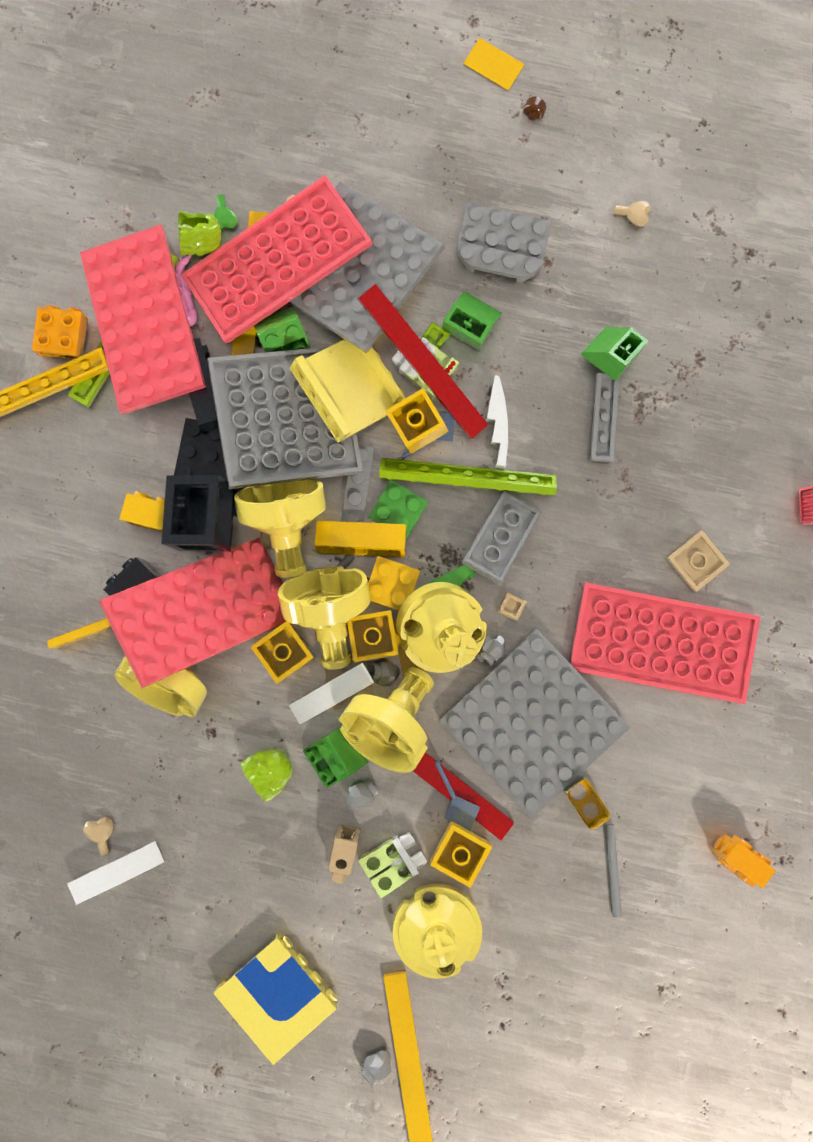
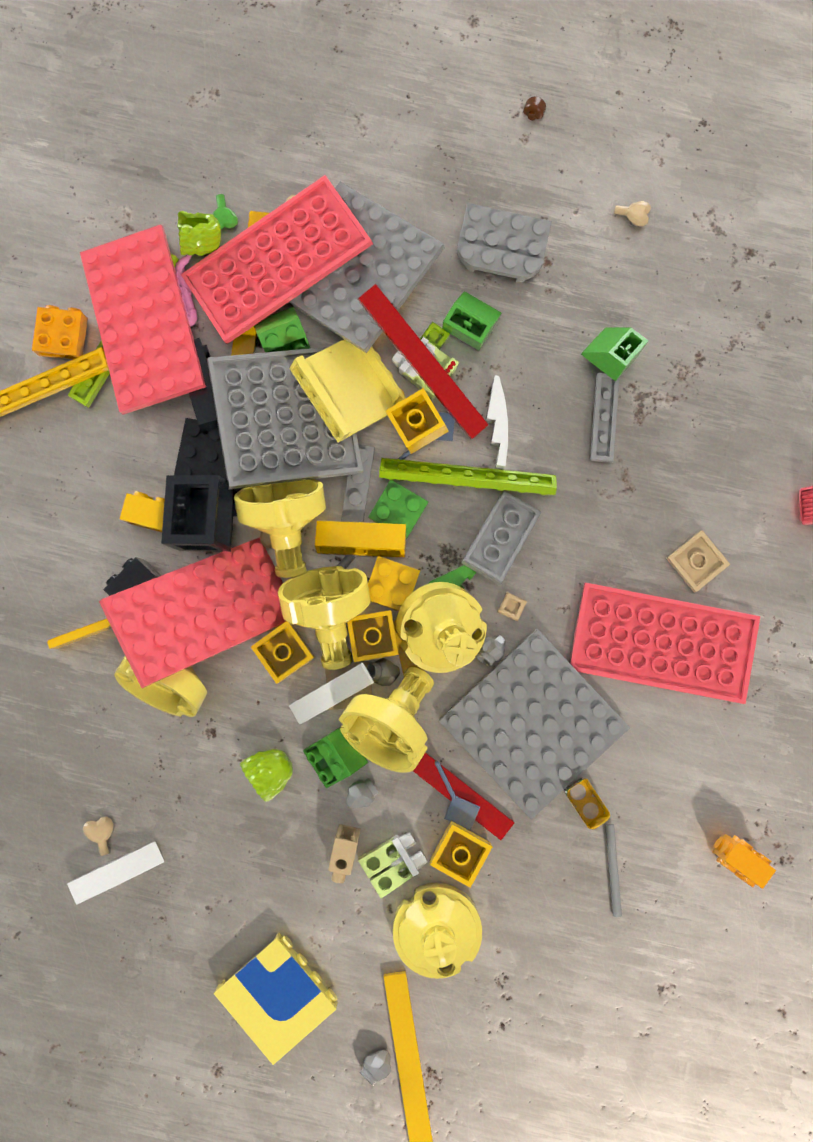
(493, 63): yellow sticker -> none

